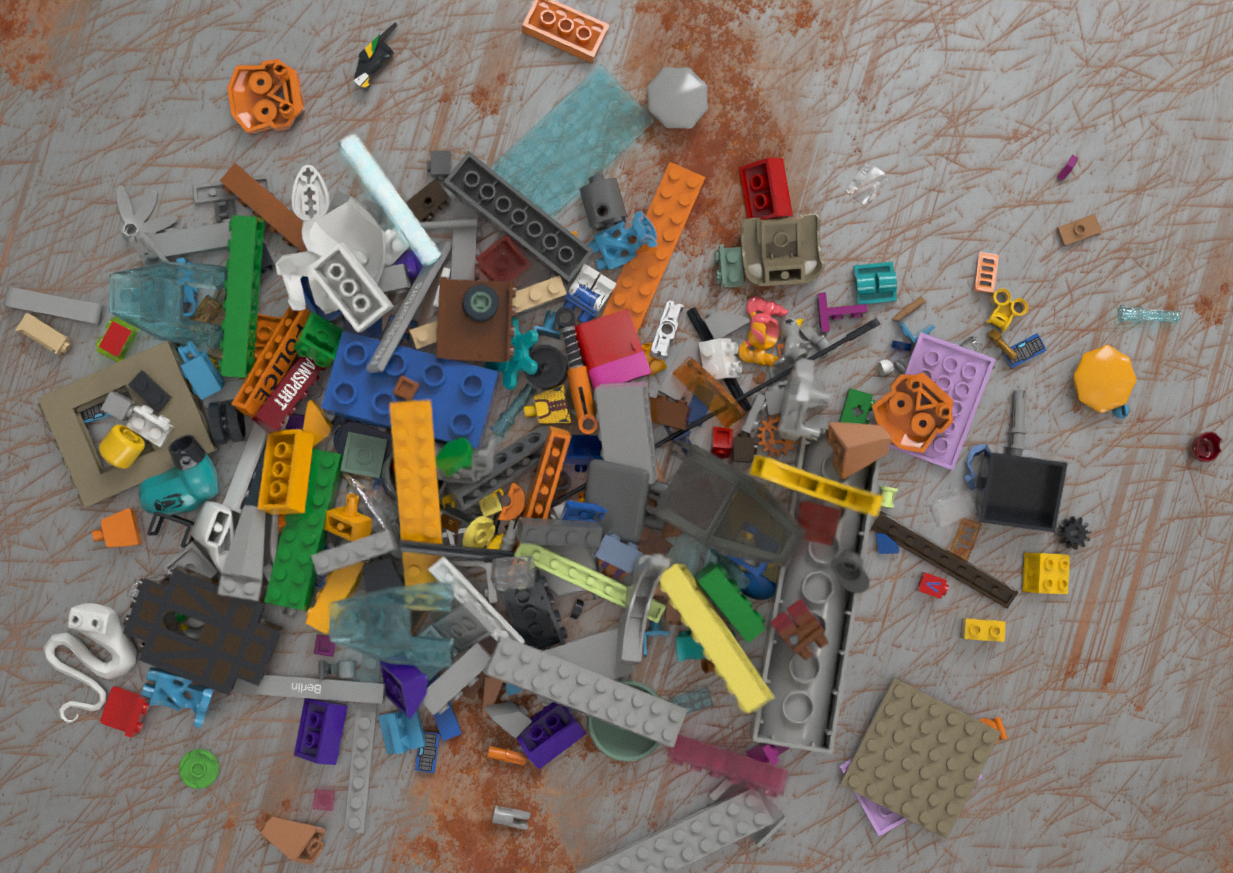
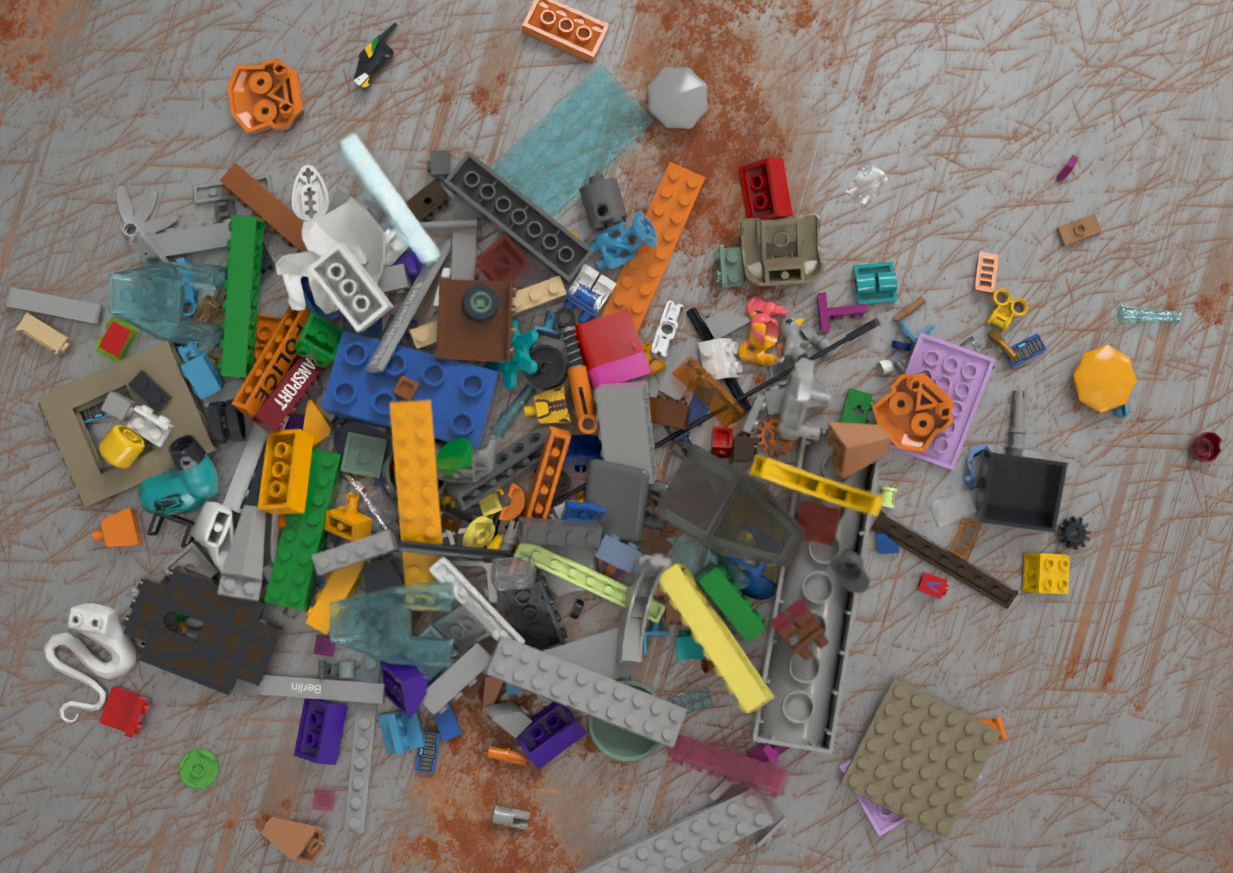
(174, 686): dark azure hips -> none
(983, 629): yellow brick -> none

